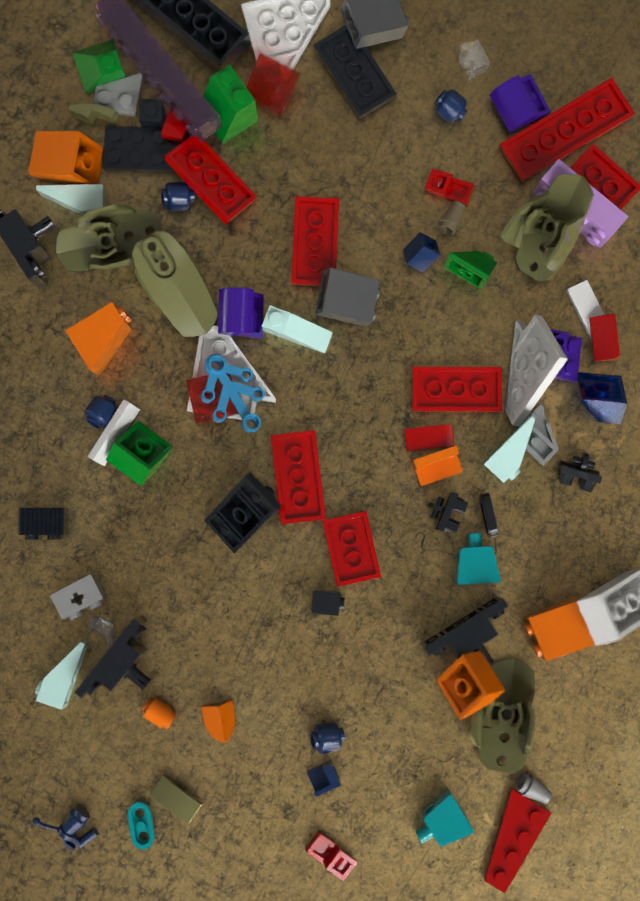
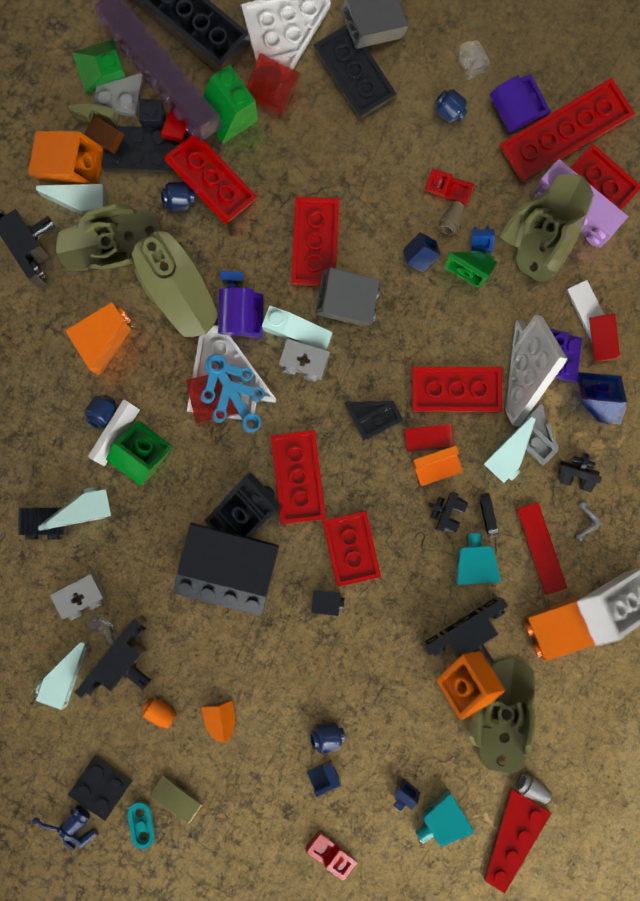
(83, 508): none -> light aqua slope
(100, 787): none -> black plate
(104, 134): none -> reddish brown tile
(226, 569): none -> black slope
(232, 277): none -> blue tile
(297, 351): none -> light grey brick
(373, 417): none -> black wing
(406, 795): none -> dark blue tile
(482, 239): none -> blue tile
(541, 548): none -> red tile
(594, 523): none -> light grey piece

